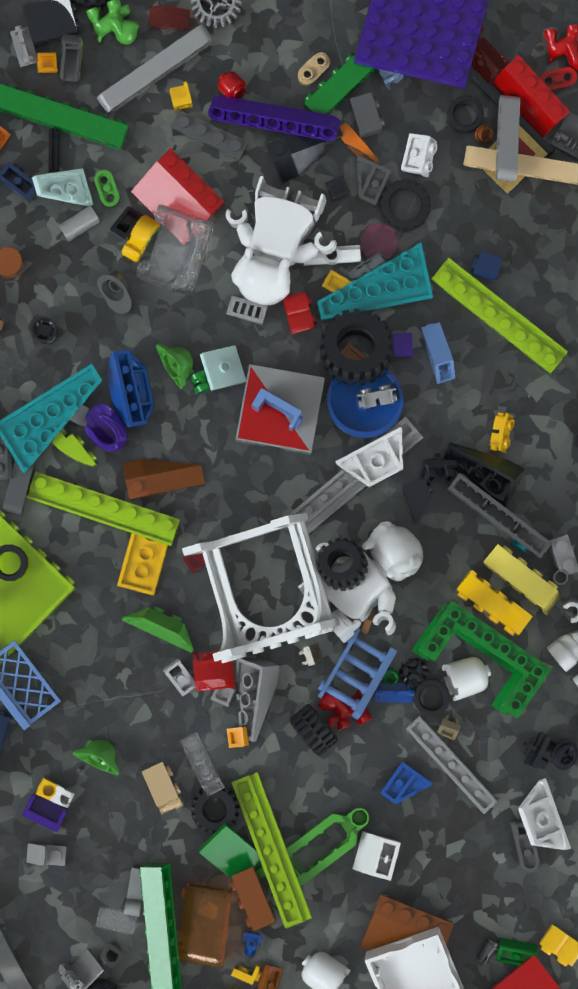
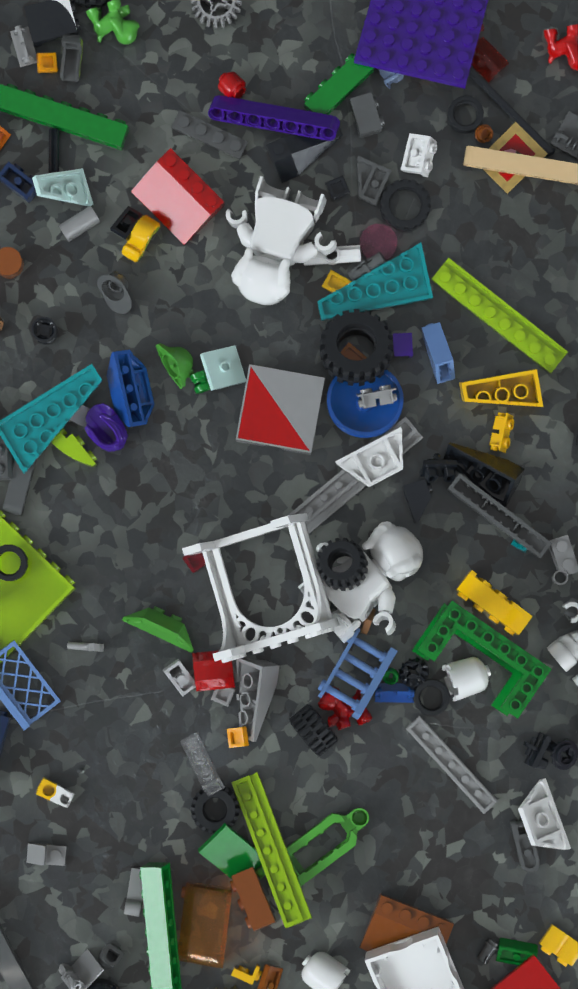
(45, 812): dark purple panel -> none
(85, 646): none -> light grey bar
(99, 755): bright green hat -> none
(103, 508): lime plate -> none
(107, 189): bright green plate -> none
(116, 921): clear tile -> none
(142, 564): yellow tile -> none
(155, 69): light grey beam -> none
(156, 477): dark orange wedge -> none
(162, 787): tan hinge -> none
(169, 16): clear red slope -> none
(176, 251): clear windscreen -> none
(181, 97): yellow panel -> none
(251, 940): blue hinge -> none
(259, 320): light grey slope -> none
(280, 405): medium blue panel -> none
(298, 313): red brick -> none
(312, 654): dark tan tile -> none
(315, 69): tan plate -> none
(356, 144): orange sticker -> none
(376, 855): white slope -> none
(404, 784): blue wing -> none
(448, 728): dark tan tile -> none
(486, 265): dark blue brick -> none
(507, 138): light grey beam -> none
(509, 389): none -> yellow wedge
(522, 578): light yellow wedge -> none
(537, 102): red slope -> none
(558, 77): red plate -> none

